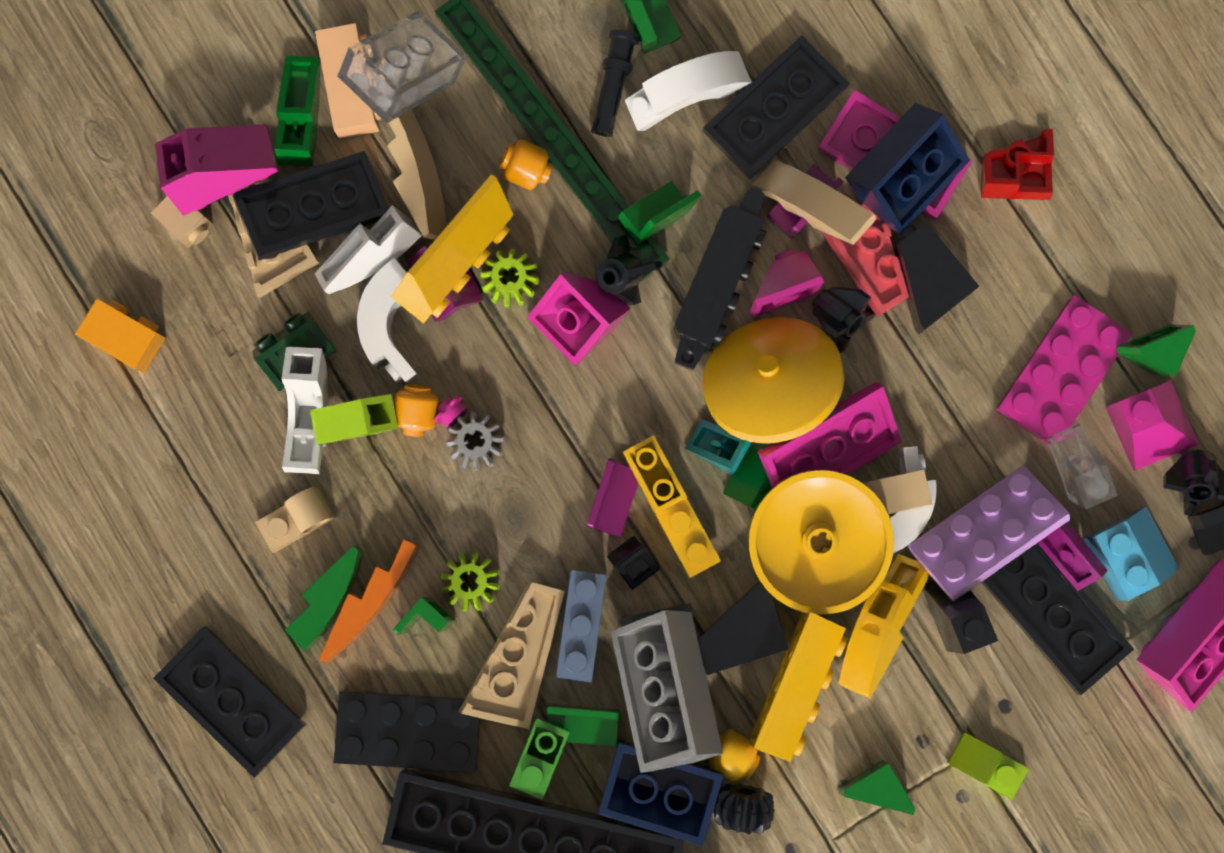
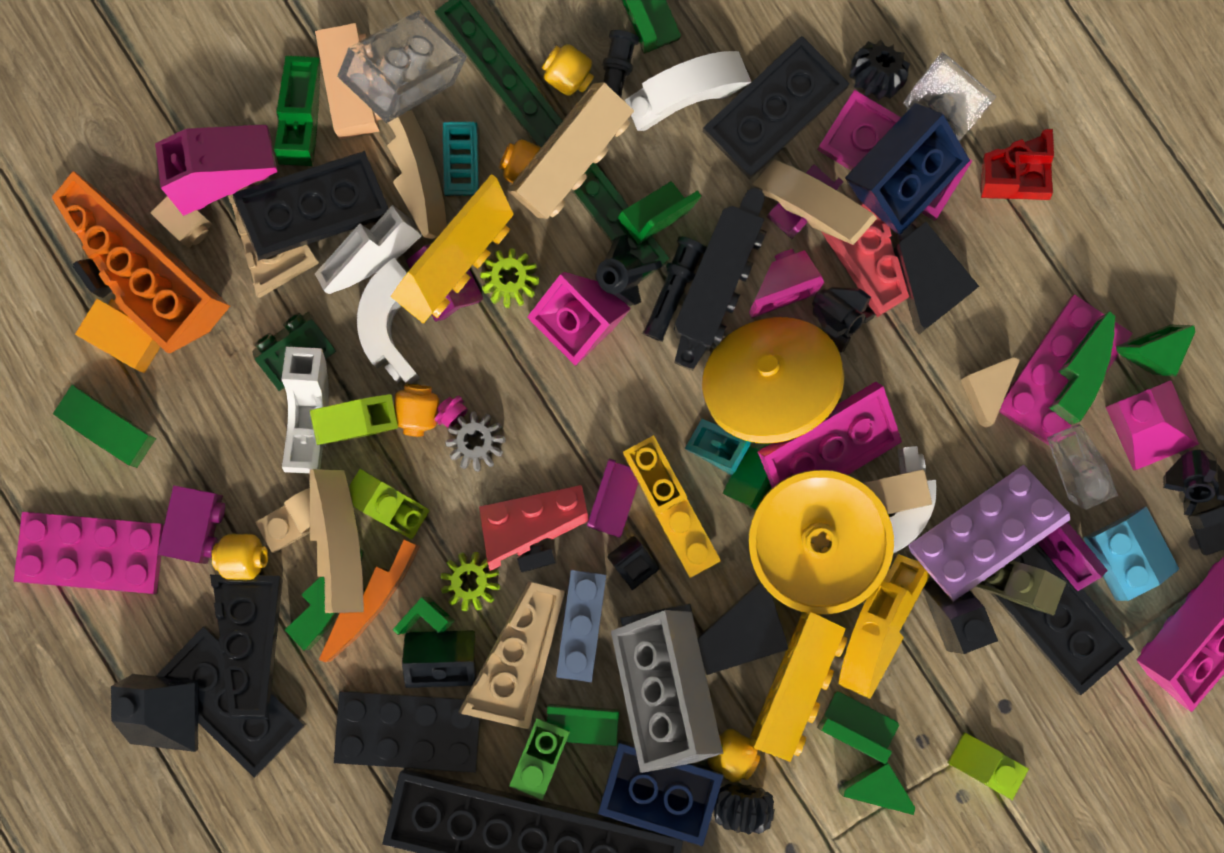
(88, 553): none -> dark pink plate
(90, 276): none -> black slope
(104, 426): none -> green slope
(141, 272): none -> orange wedge
(156, 711): none -> black slope
(191, 525): none -> magenta brick
(239, 556): none -> yellow head
(247, 639): none -> black wing
(337, 541): none -> tan slope
(386, 504): none -> lime slope
(439, 659): none -> black panel
(460, 129): none -> teal slope
(521, 522): none -> coral wing
(536, 558): none -> black plate
(568, 70): none -> yellow head
(571, 151): none -> tan brick
(679, 273): none -> black pin
(859, 726): none -> green panel
(879, 70): none -> black gear
(953, 93): none -> clear slope
(988, 389): none -> tan slope
(1026, 586): none -> olive slope
(1085, 371): none -> green slope

